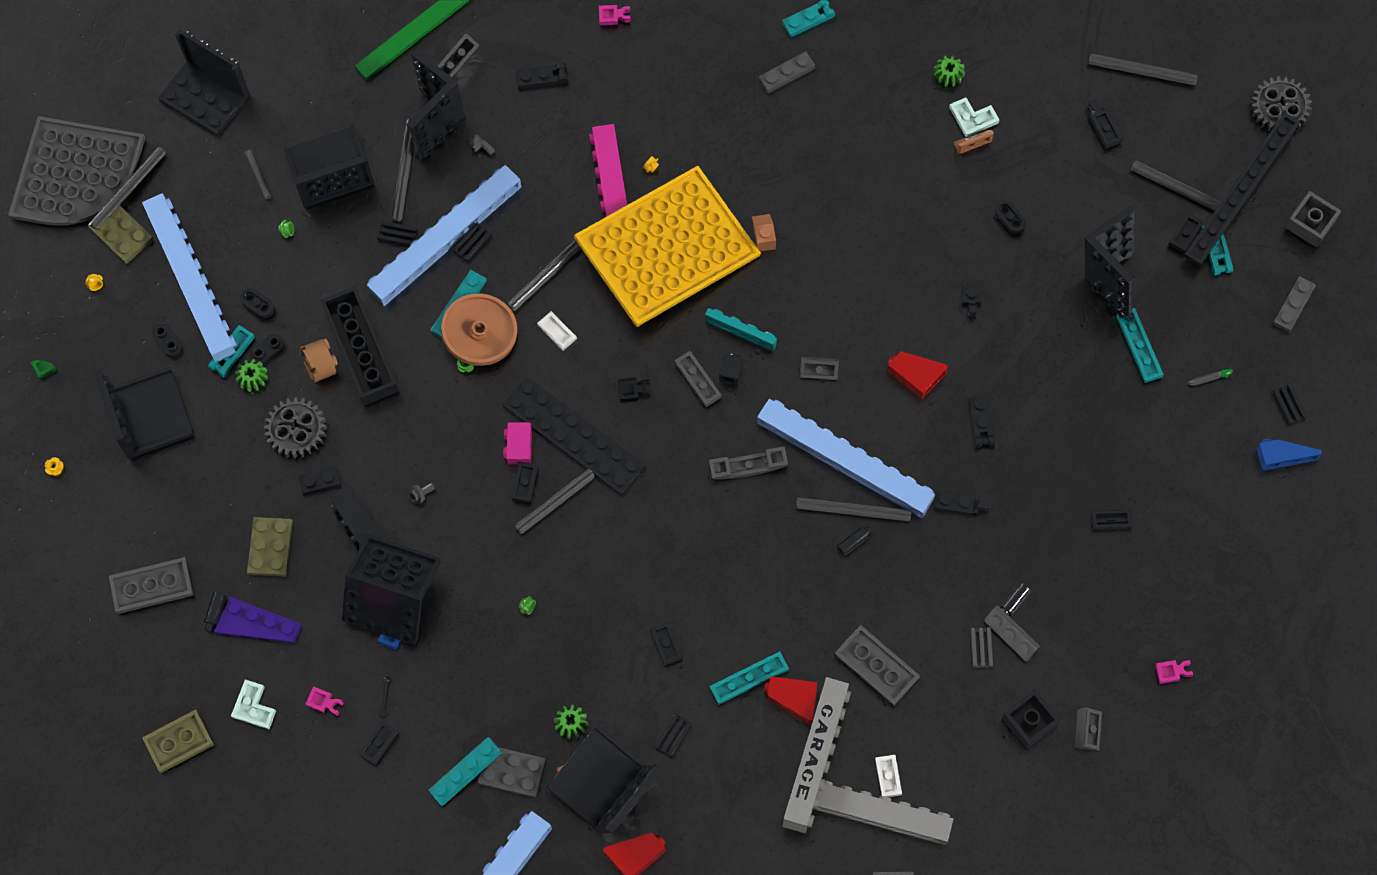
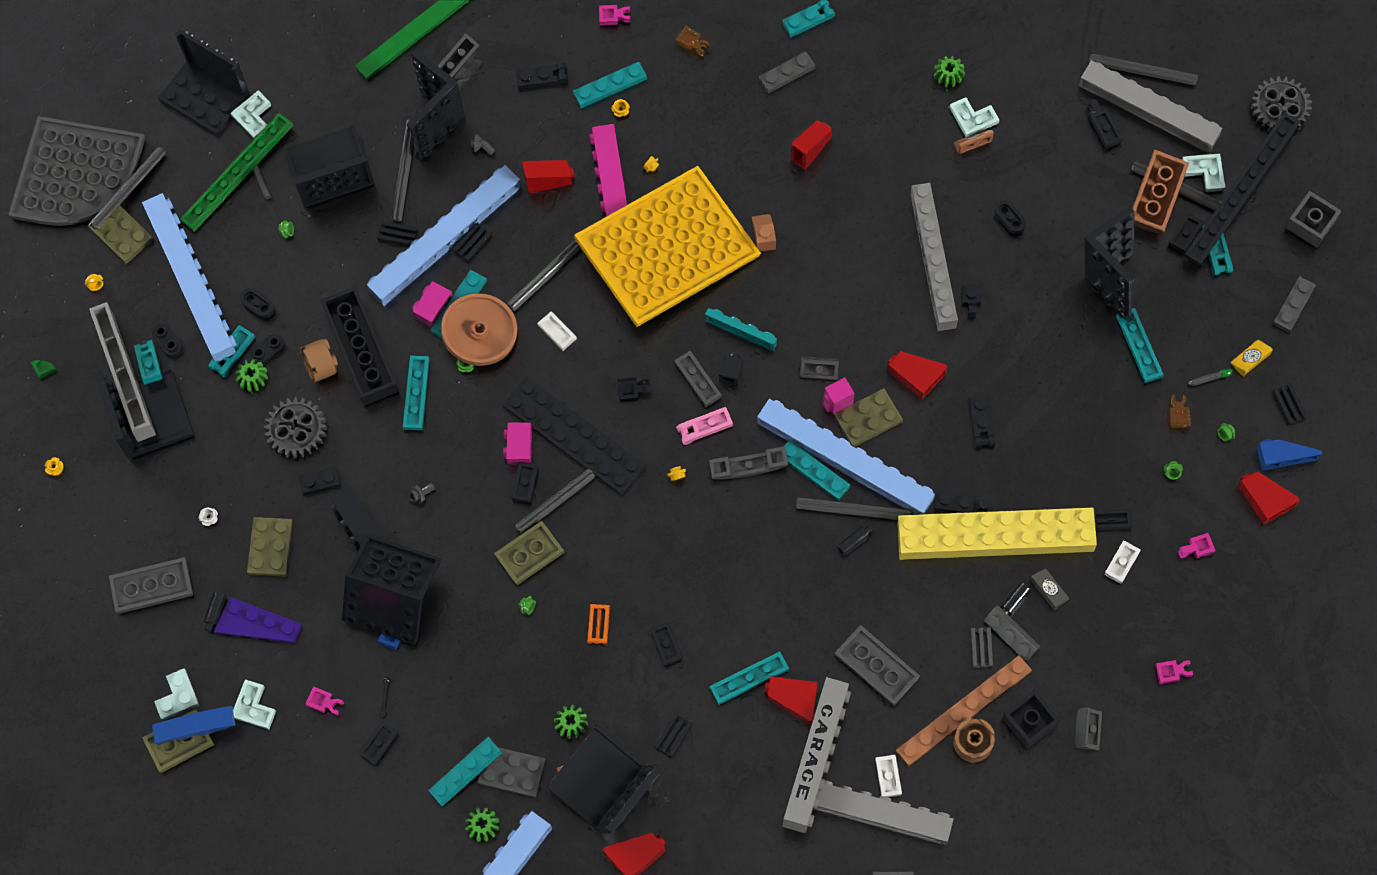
(122, 372): none -> light grey brick
(148, 362): none -> teal plate
(181, 699): none -> light aqua plate
(193, 725): none -> blue slope
(203, 516): none -> white plate
(236, 172): none -> green tile
(248, 114): none -> light aqua plate
(416, 393): none -> teal plate
(431, 304): none -> dark pink brick
(476, 830): none -> bright green gear
(529, 553): none -> olive plate
(547, 175): none -> red slope
(597, 640): none -> orange tile
(609, 85): none -> teal plate
(620, 104): none -> yellow plate
(676, 473): none -> yellow plate
(691, 39): none -> clear orange plate
(705, 425): none -> bright pink plate
(810, 143): none -> red slope
(815, 471): none -> teal plate
(838, 396): none -> dark pink brick
(868, 418): none -> olive plate
(934, 257): none -> light grey brick
(963, 710): none -> nougat plate
(974, 729): none -> medium nougat brick
(996, 533): none -> light yellow brick
(1049, 589): none -> dark grey slope
(1122, 562): none -> white plate
(1150, 106): none -> light grey brick
(1158, 191): none -> nougat brick
(1173, 474): none -> bright green plate
(1179, 414): none -> clear orange plate
(1199, 546): none -> dark pink plate
(1208, 166): none -> light aqua plate
(1226, 432): none -> bright green plate
(1251, 357): none -> yellow slope
(1266, 496): none -> red slope

